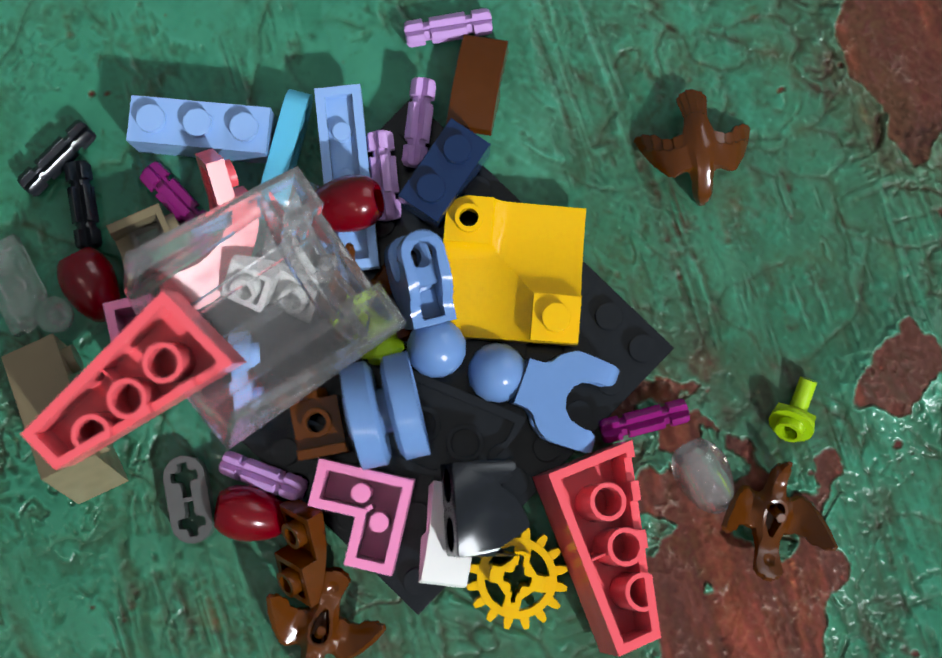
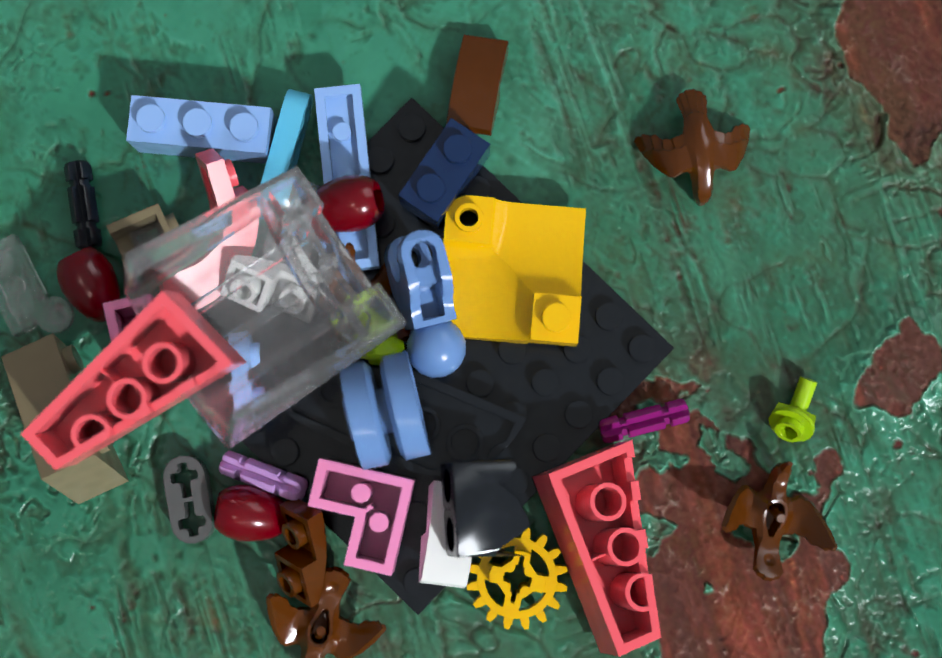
(52, 160): black axle -> none
(170, 192): magenta axle -> none
(332, 438): reddish brown brick -> none
(384, 171): lavender axle -> none
(418, 121): lavender axle -> none
(448, 27): lavender axle -> none
(540, 388): medium blue piece -> none
(703, 475): clear animal -> none

